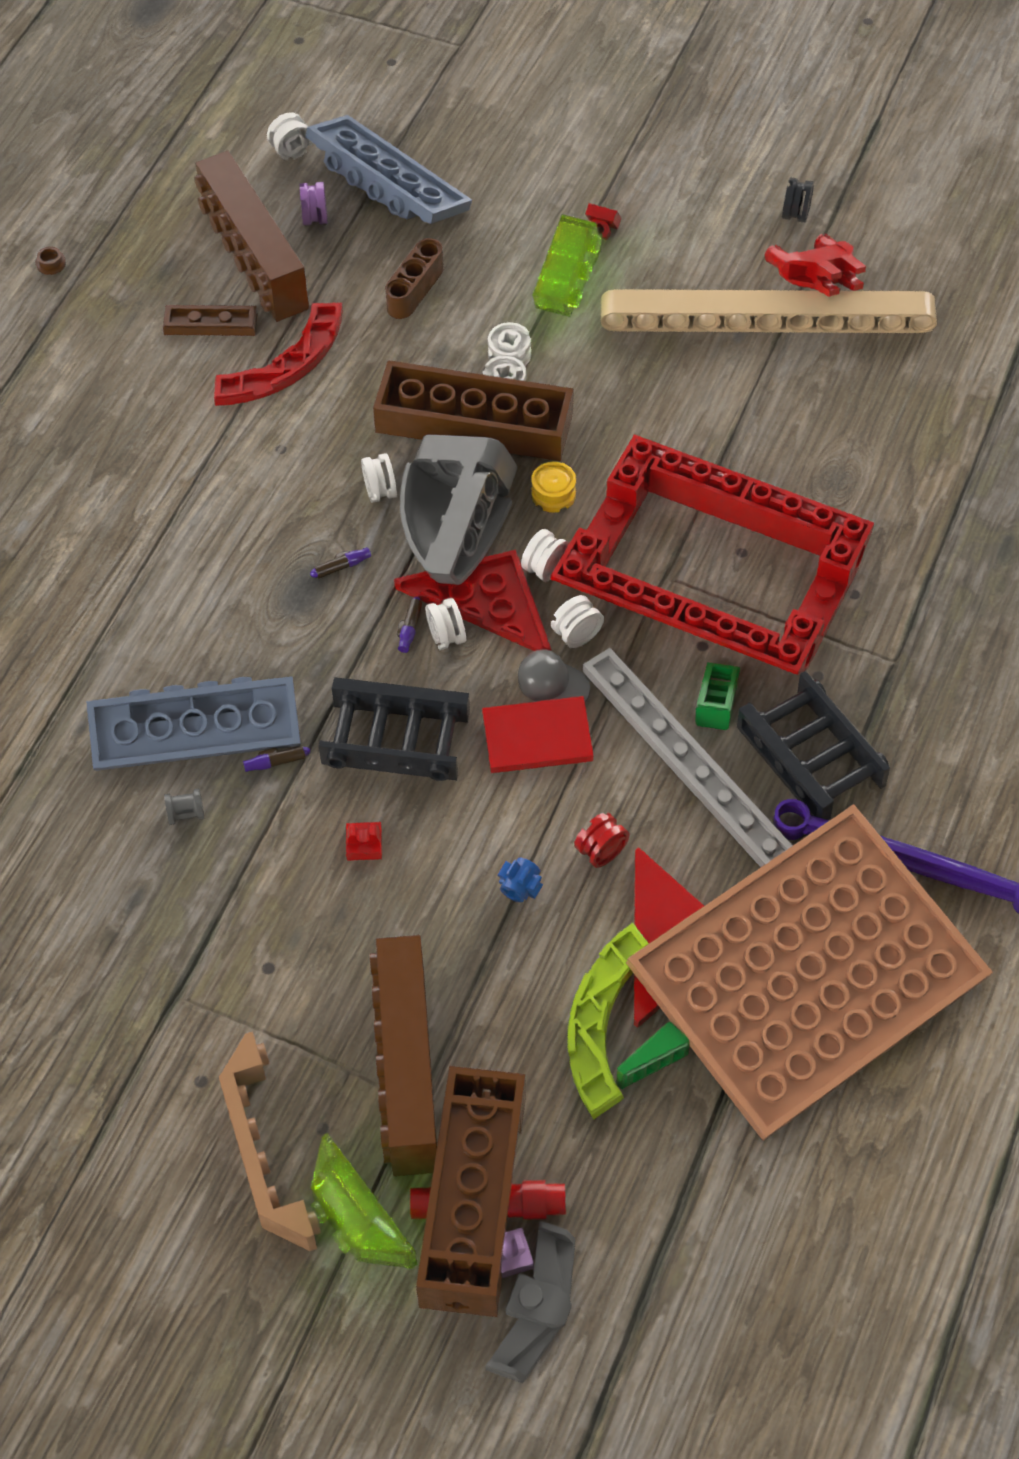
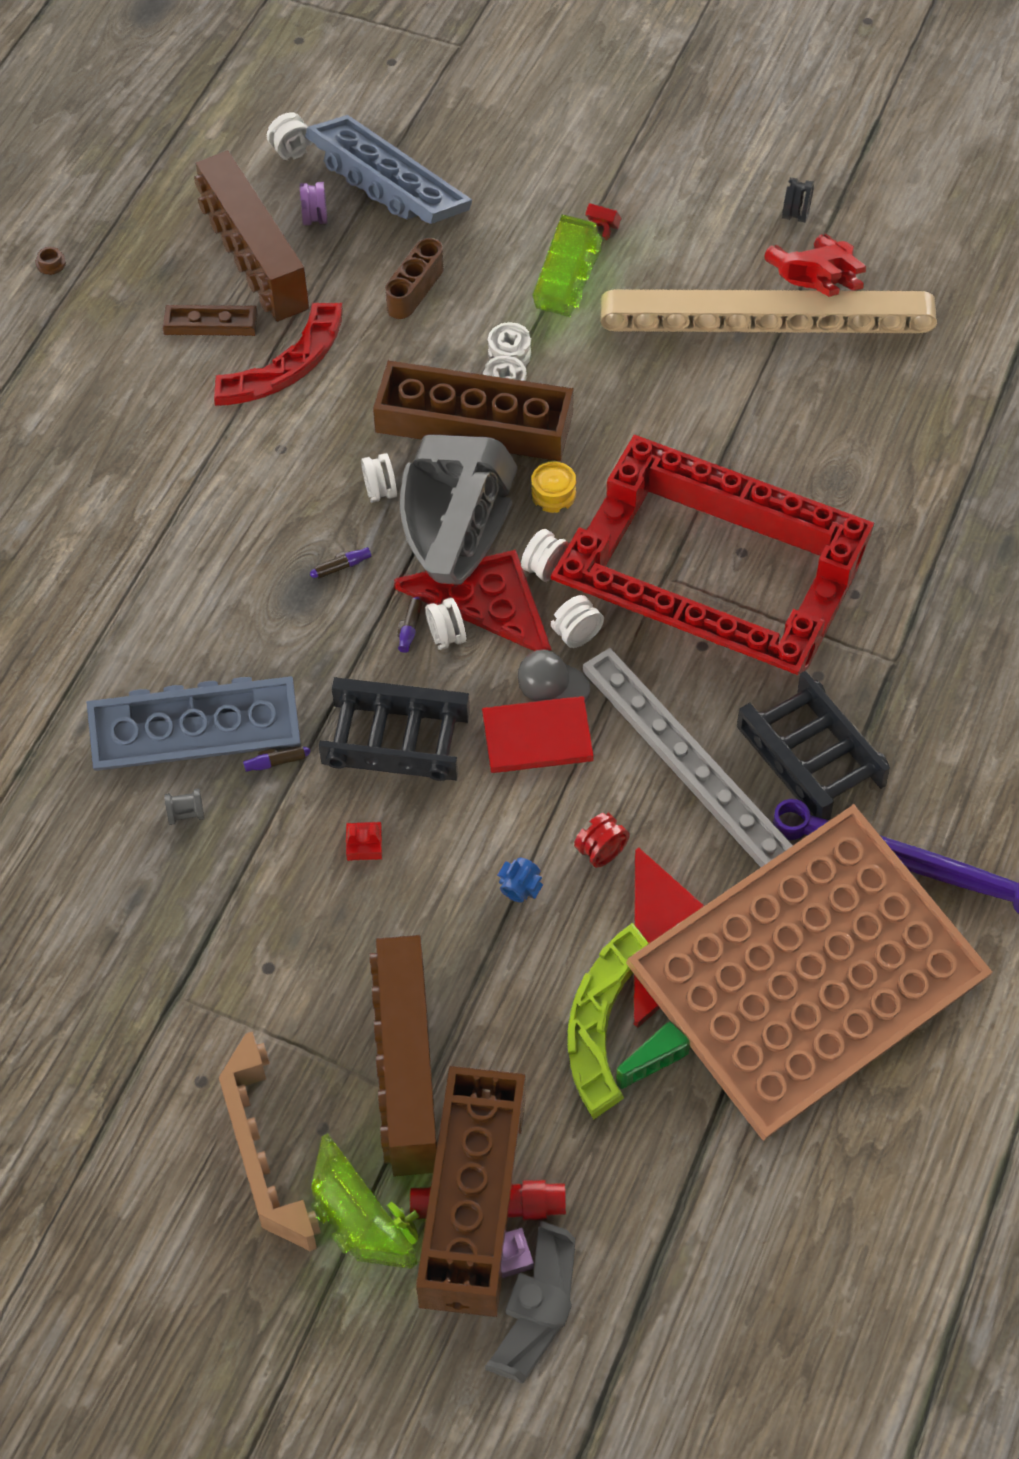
(405, 1223): none -> lime plant
(717, 697): green slope -> none

